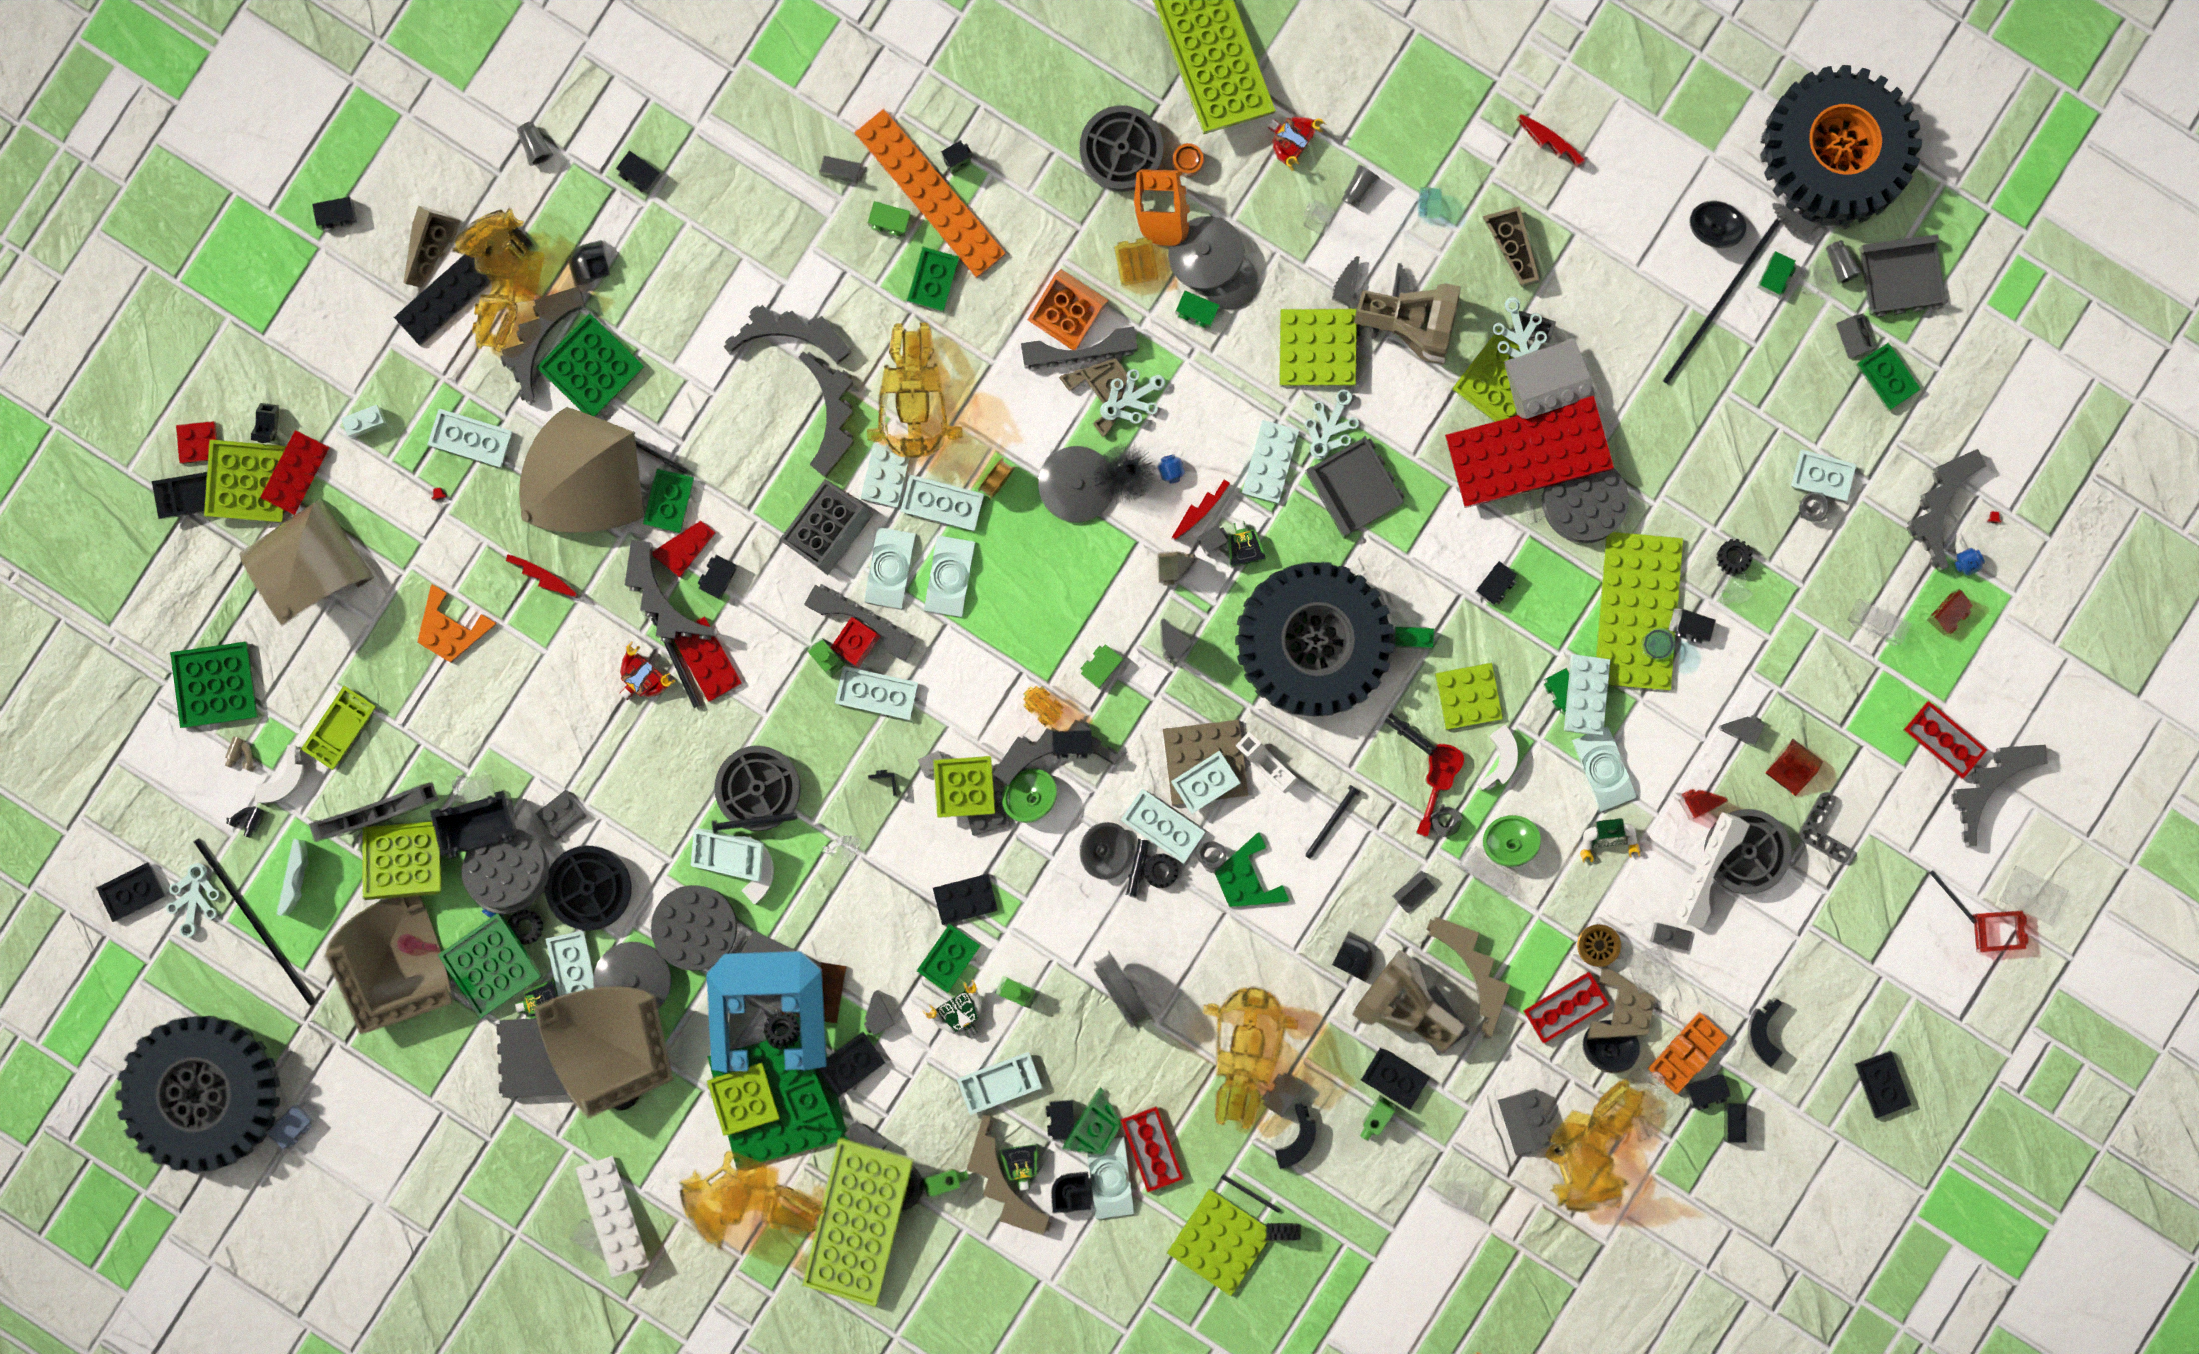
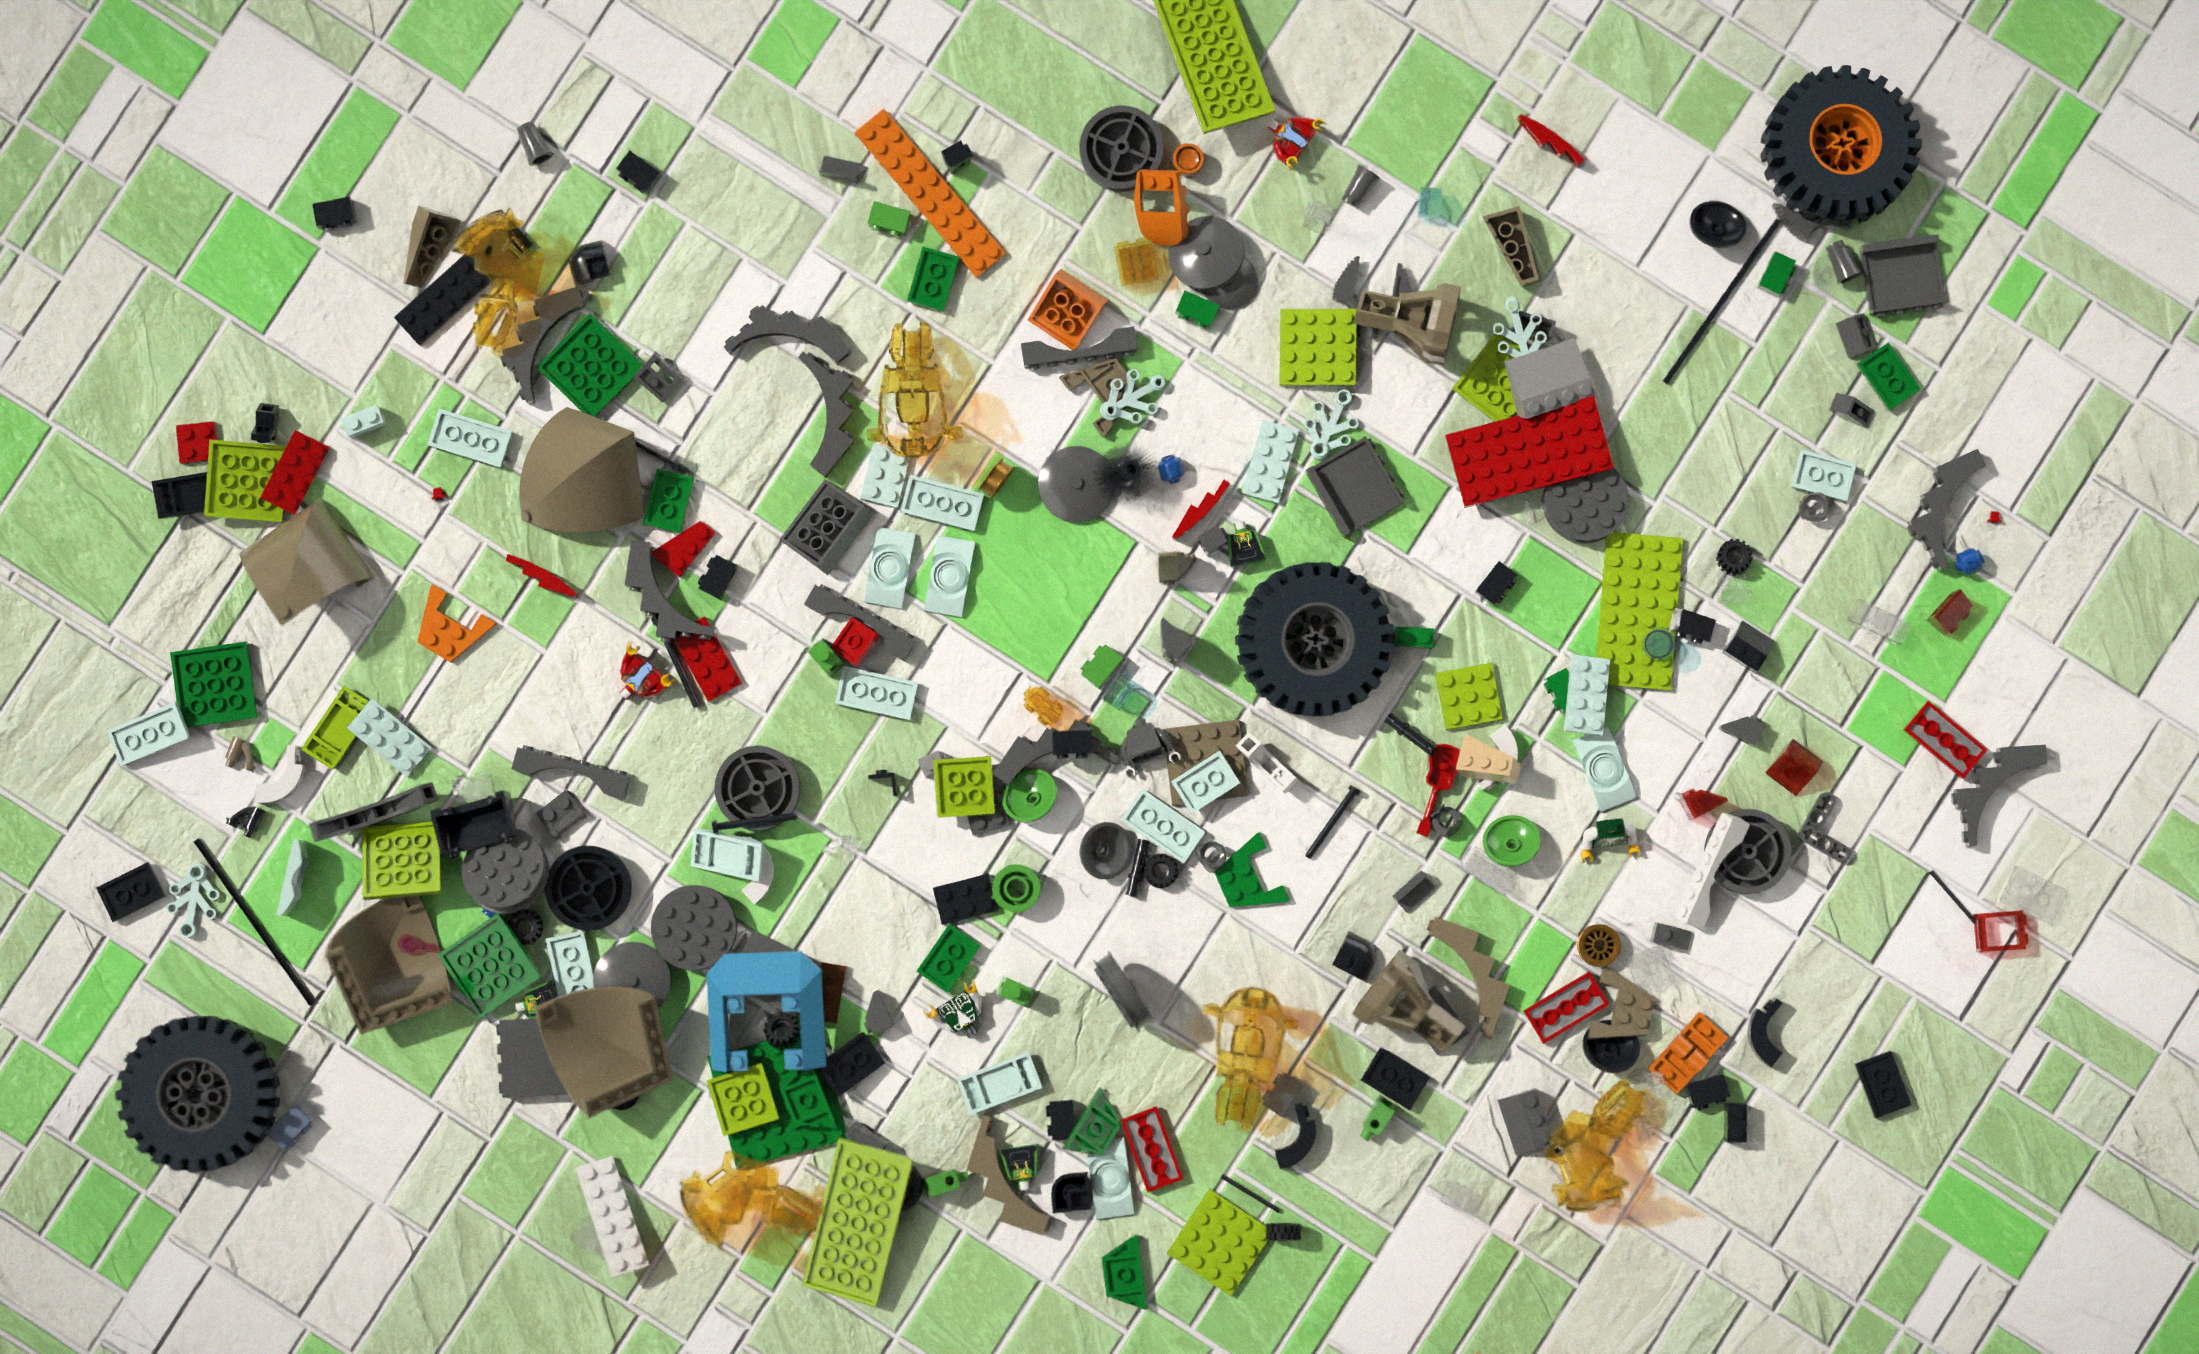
(148, 734): none -> light aqua plate
(389, 737): none -> light aqua plate
(532, 762): none -> dark grey arch
(653, 381): none -> dark grey plate
(1001, 882): none -> bright green piece
(1118, 692): none -> clear light blue piece
(1124, 1274): none -> green wing
(1144, 745): none -> dark grey torso
(1485, 762): none -> tan wedge
(1748, 647): none -> black slope
(1851, 409): none -> dark grey slope

